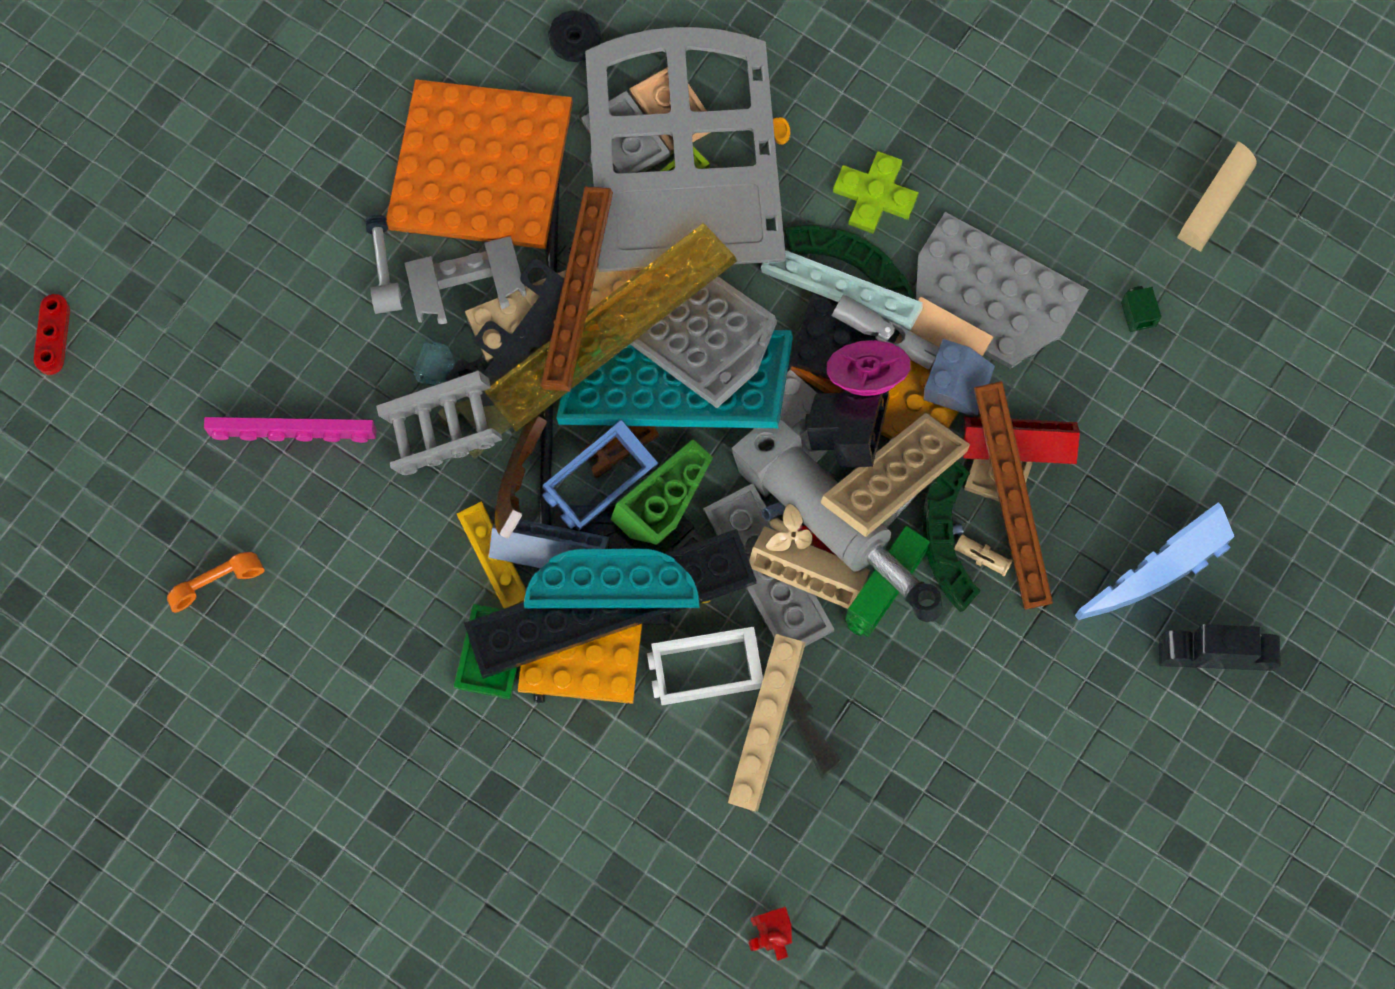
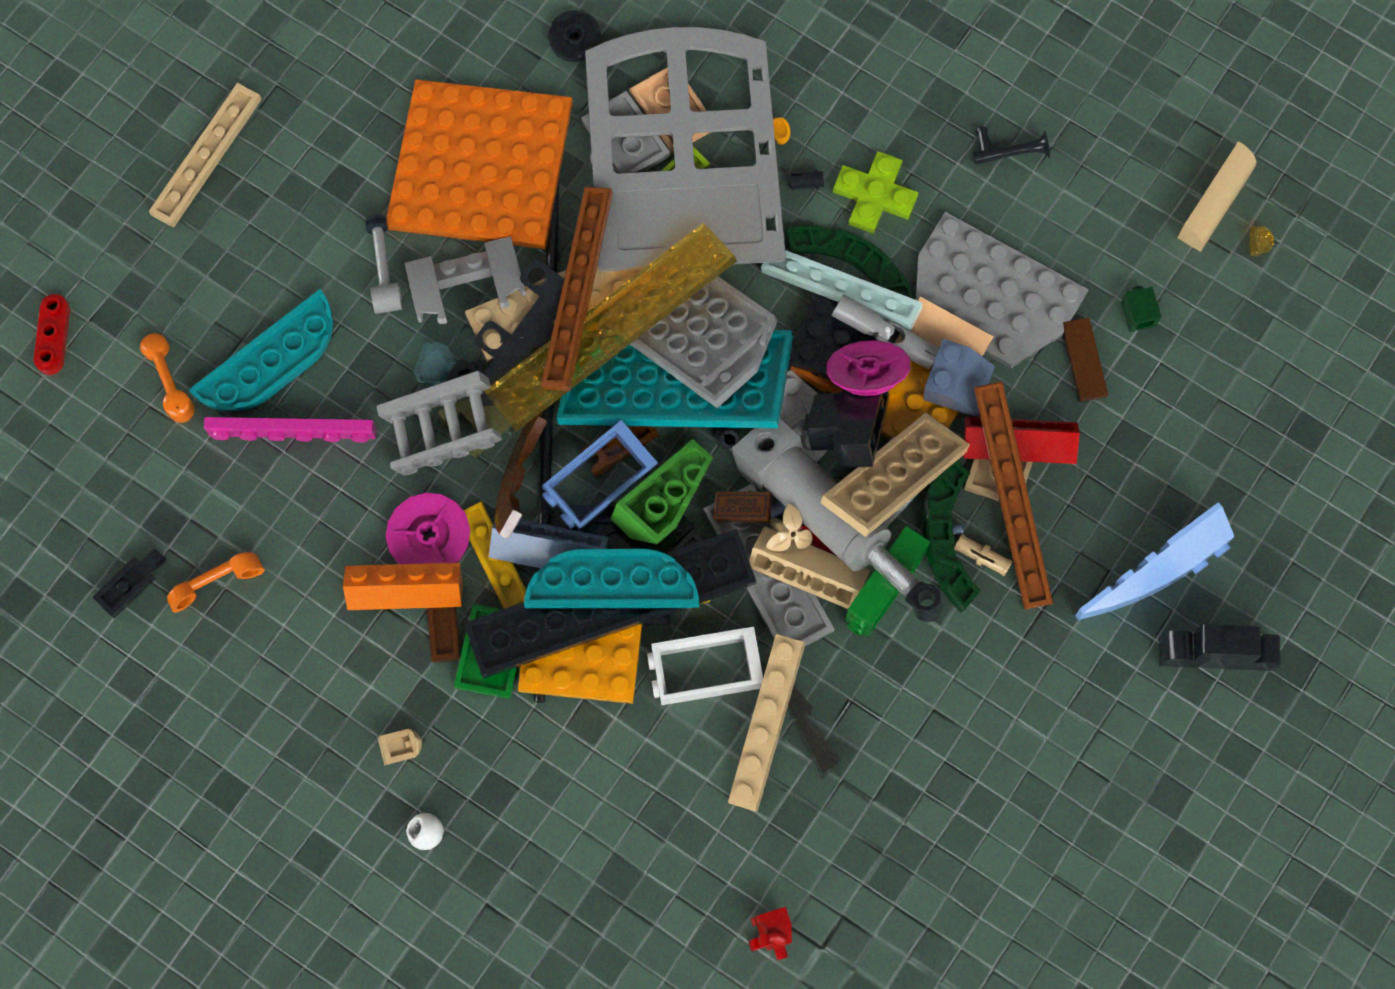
(128, 583): none -> black plate
(176, 402): none -> orange piece
(205, 155): none -> tan plate
(269, 359): none -> teal plate
(400, 746): none -> tan plate
(403, 586): none -> orange brick
(418, 516): none -> dark pink piece
(425, 831): none -> white piece
(444, 634): none -> reddish brown tile
(732, 435): none -> black pin
(742, 507): none -> reddish brown tile
(807, 180): none -> black pin
(987, 154): none -> black piece
(1084, 360): none -> reddish brown tile
(1260, 240): none -> clear yellow plate

